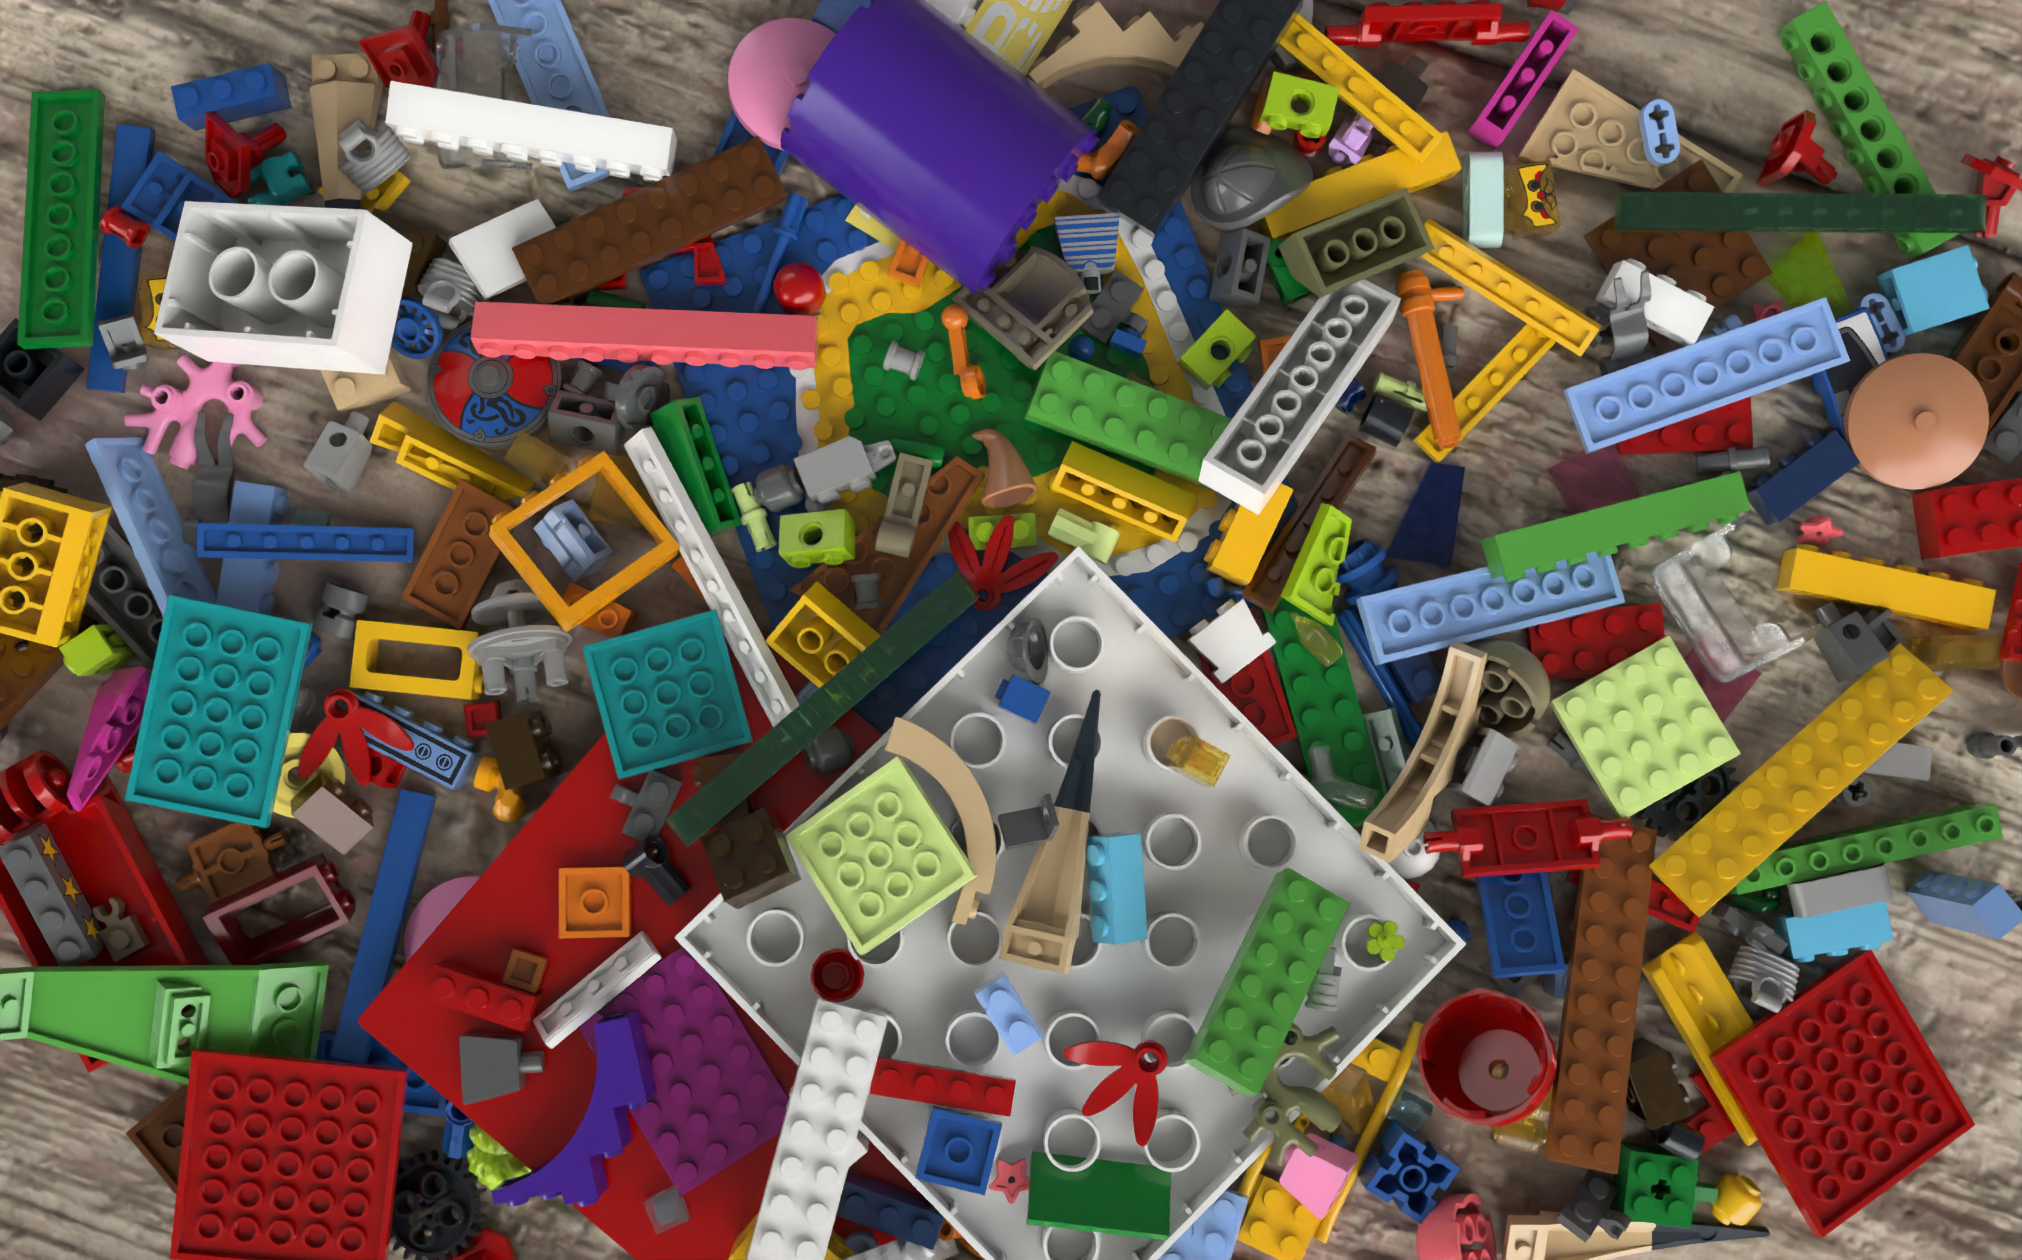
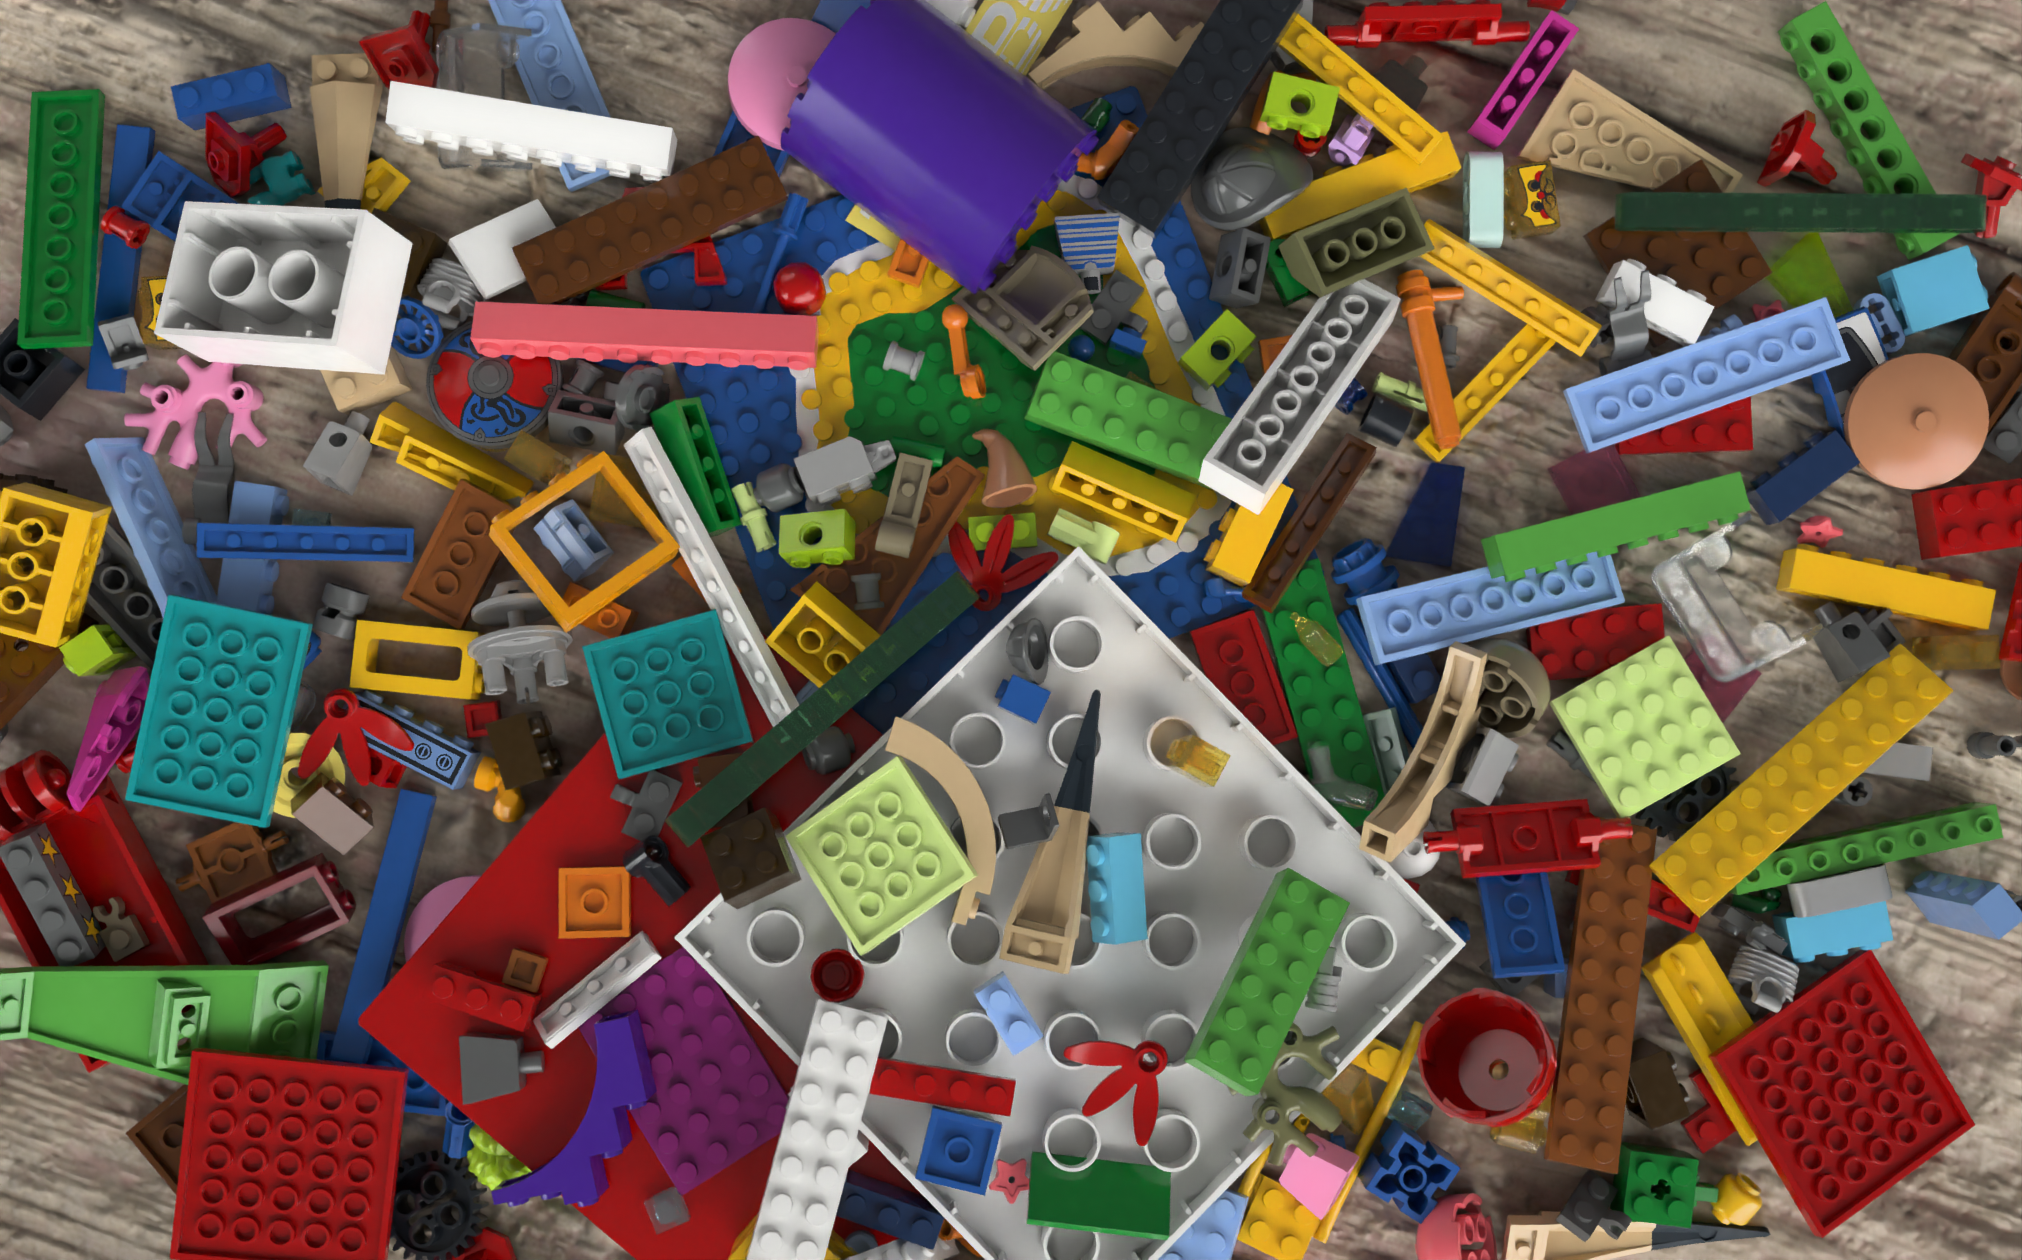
(378, 163): light grey piece -> none
(1229, 639): white hips -> none
(1316, 568): lime wing -> none
(1384, 941): lime plant -> none
(1667, 132): light blue beam -> none
(1679, 1140): black piece -> none
(1732, 460): dark grey pin -> none

